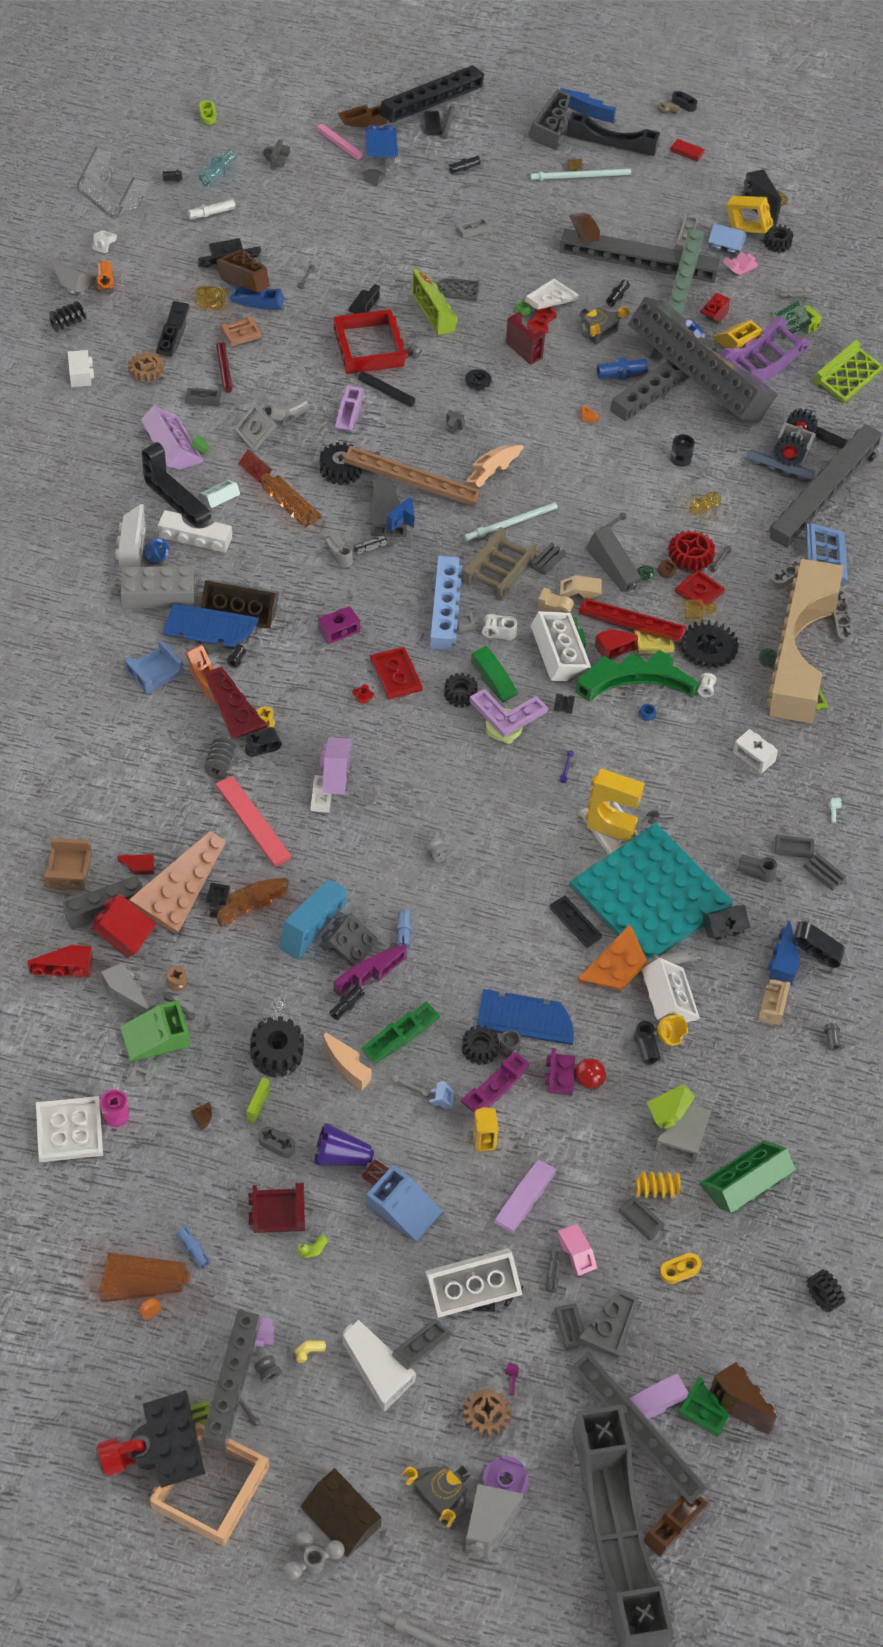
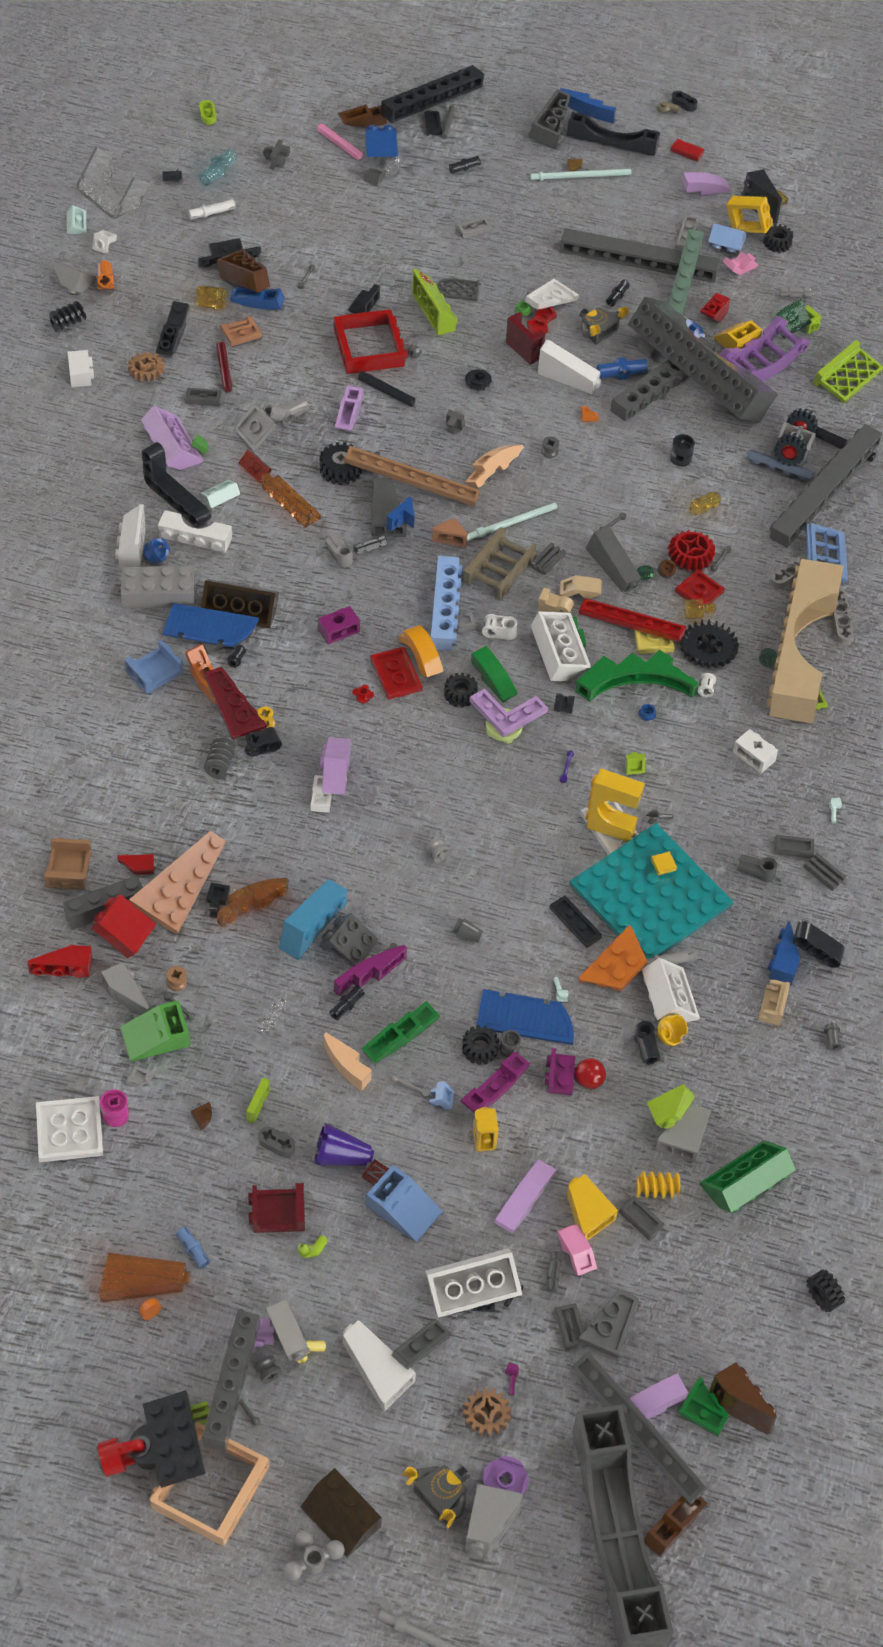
(76, 220): none -> light aqua slope
(253, 821): coral tile -> none
(276, 1046): black wheel -> none
(288, 1330): none -> light grey slope
(404, 928): medium blue pin -> none
(423, 650): none -> light orange arch
(450, 533): none -> nougat slope
(467, 930): none -> dark grey cone
(550, 447): none -> dark grey wheel
(561, 995): none -> light aqua hand
(567, 369): none -> white slope
(585, 227): reddish brown slope -> none
(589, 1206): none -> yellow slope
(615, 643): red slope -> none
(635, 763): none -> lime tile
(663, 863): none -> yellow tile
(679, 1269): yellow plate -> none
(704, 183): none -> lavender slope
(737, 919): black brick -> none

